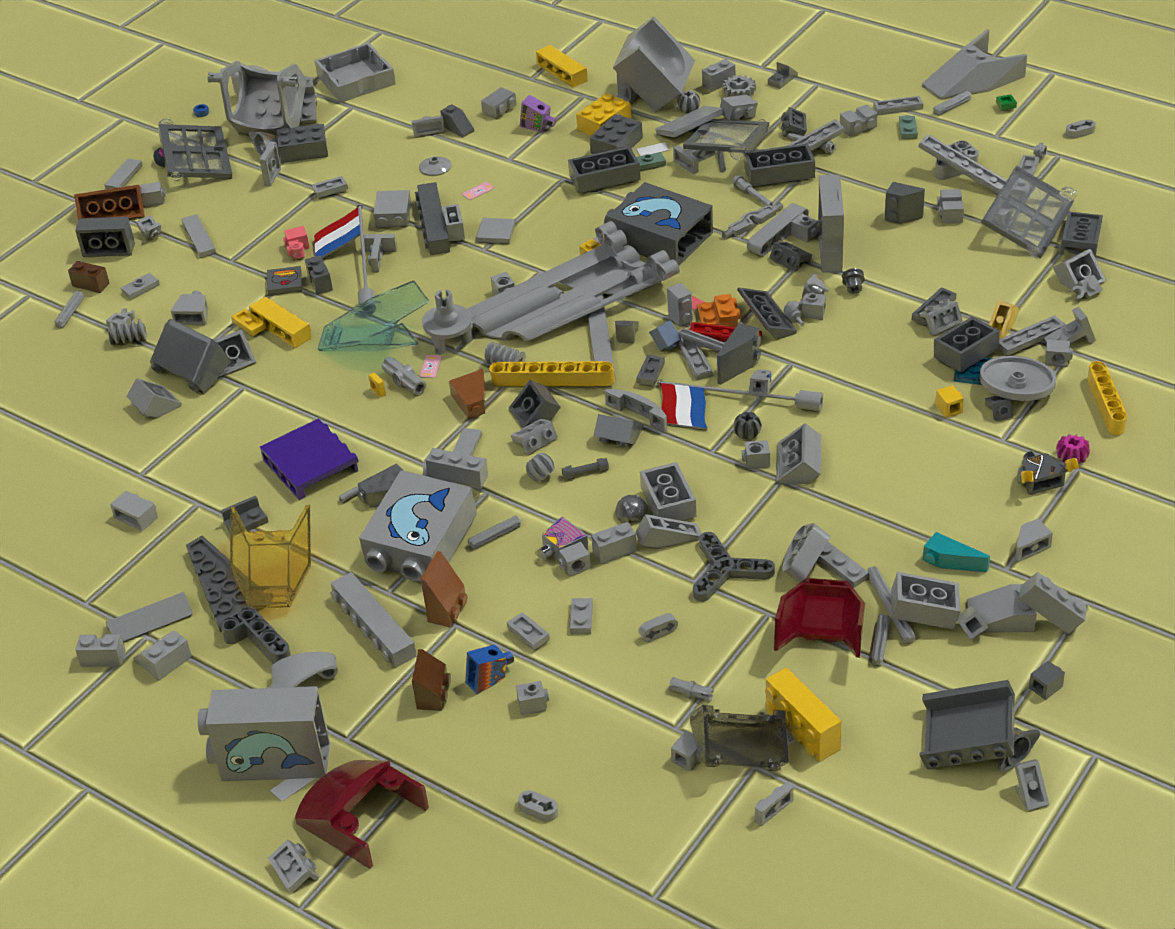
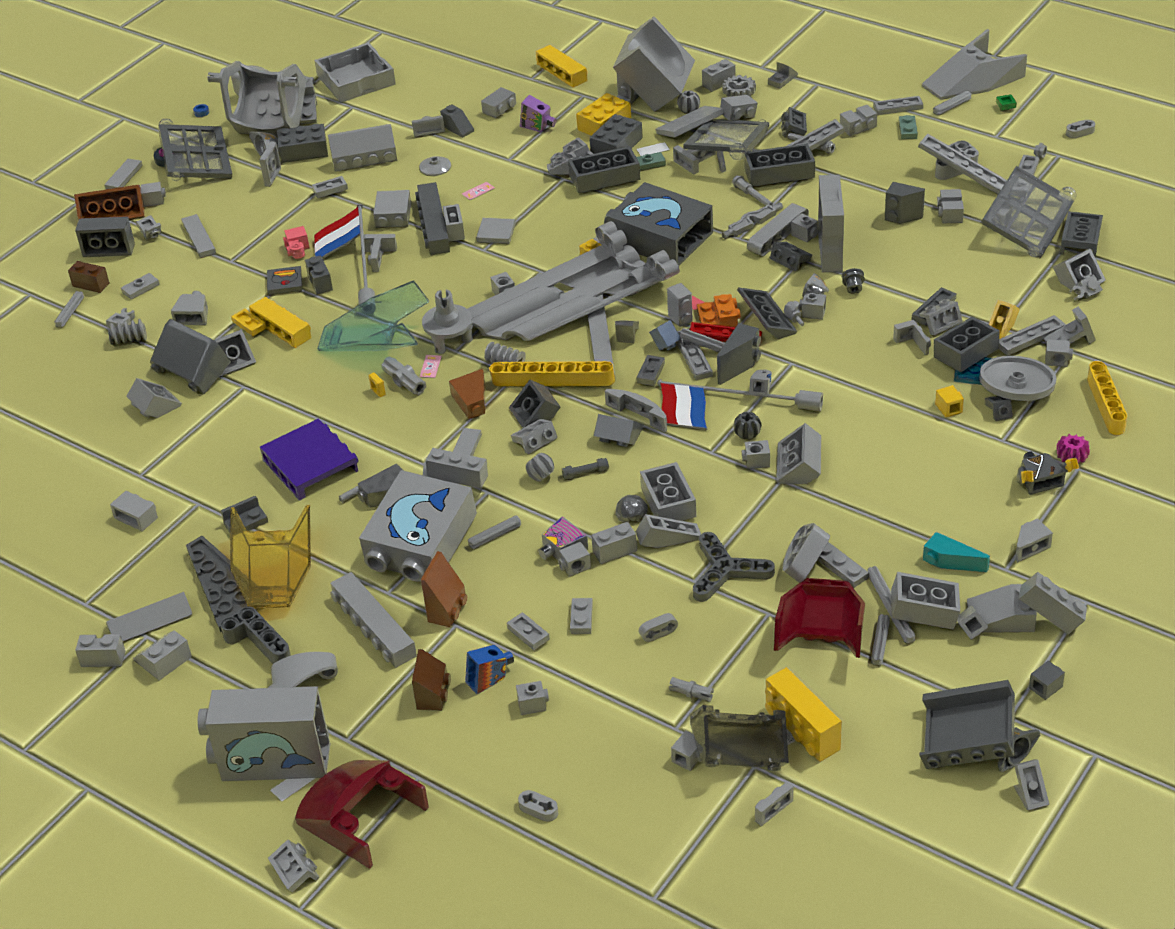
(362, 147): none -> light grey slope
(573, 149): none -> light grey brick
(910, 330): none -> light grey bracket

